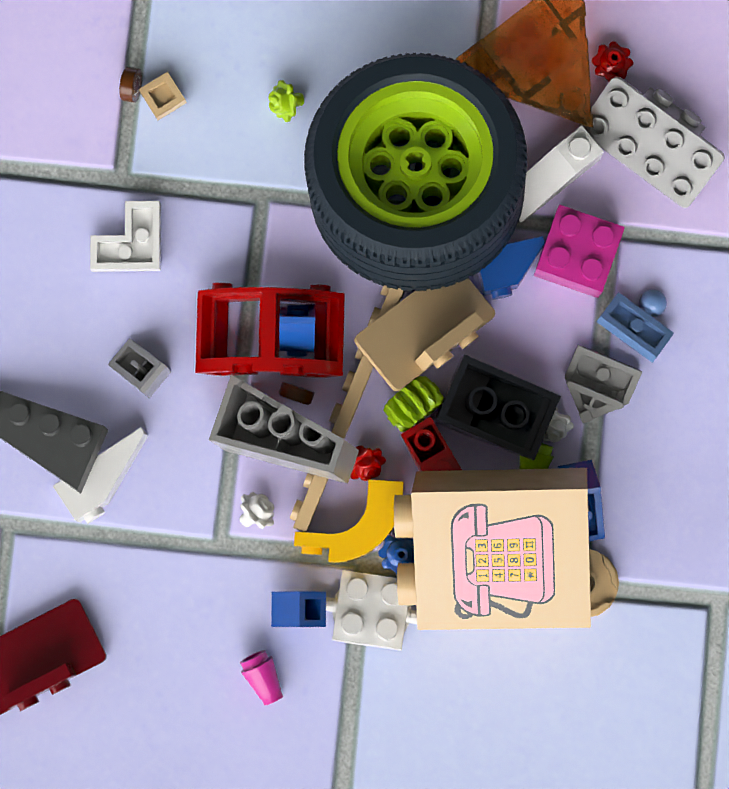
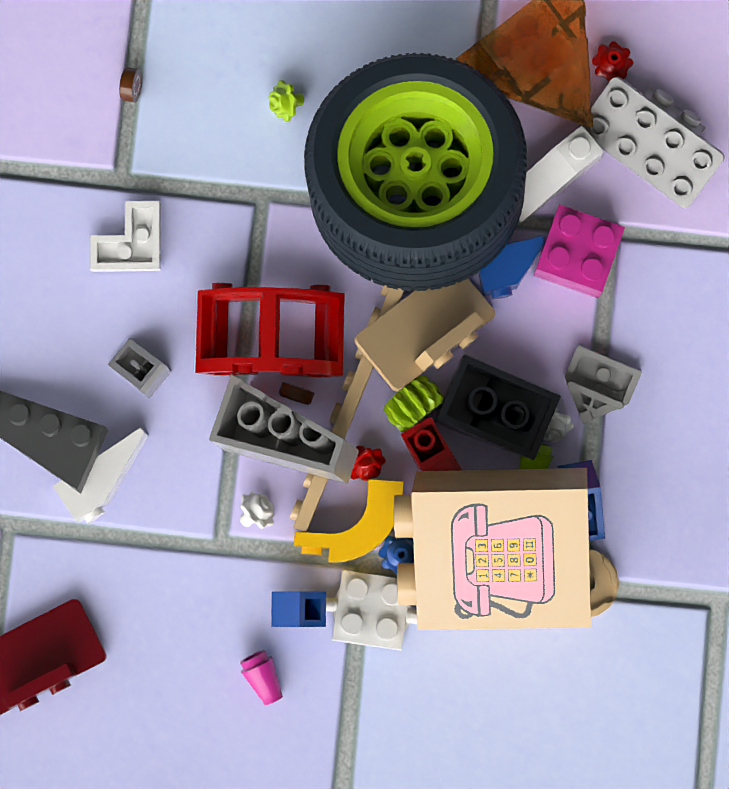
(162, 96): tan plate -> none
(297, 329): blue slope -> none
(636, 325): medium blue plate -> none

